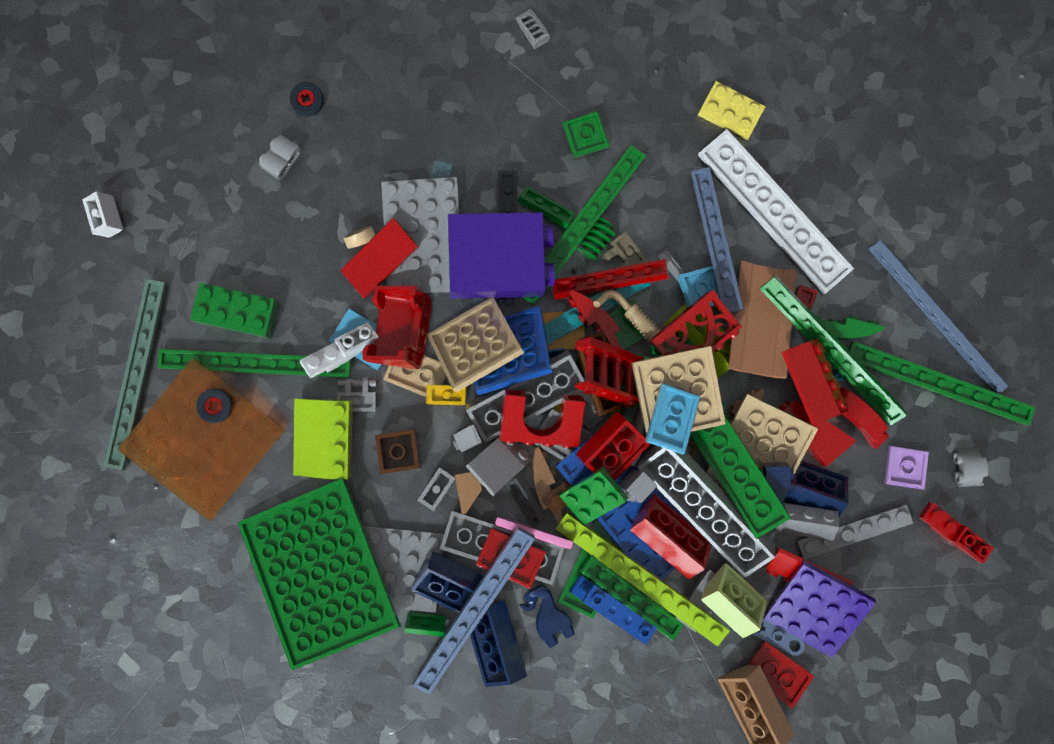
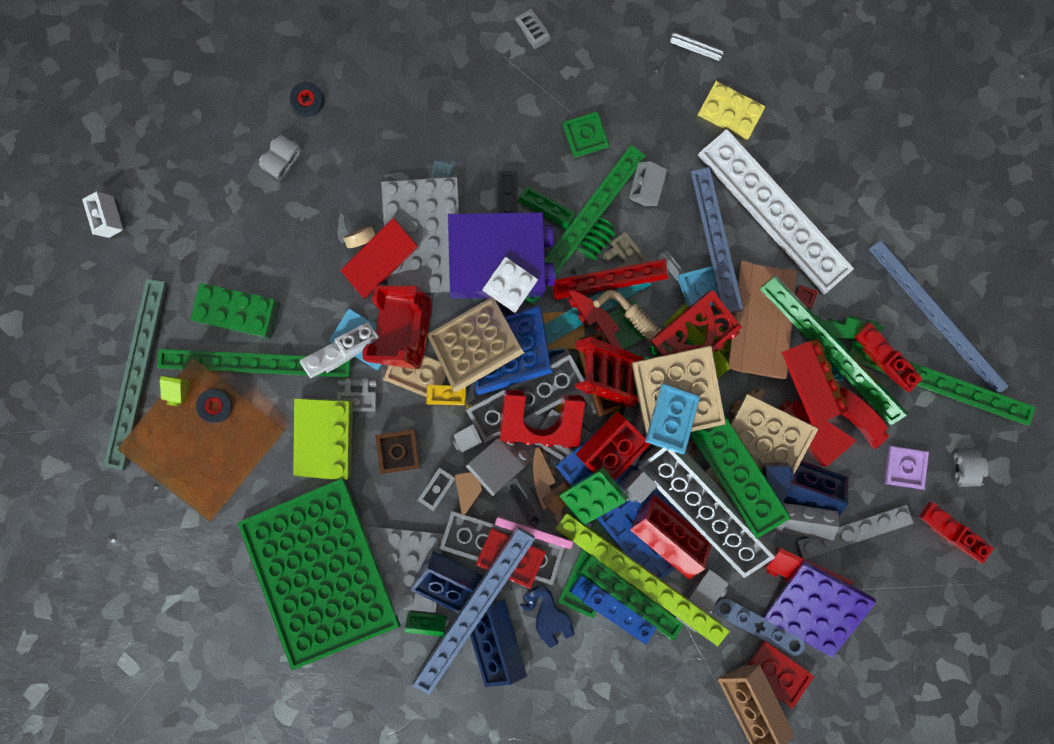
(174, 389): none -> lime slope
(510, 284): none -> white plate
(648, 184): none -> light grey brick
(696, 46): none -> axle
(735, 601): yellowish green slope -> none
(886, 358): none -> red slope

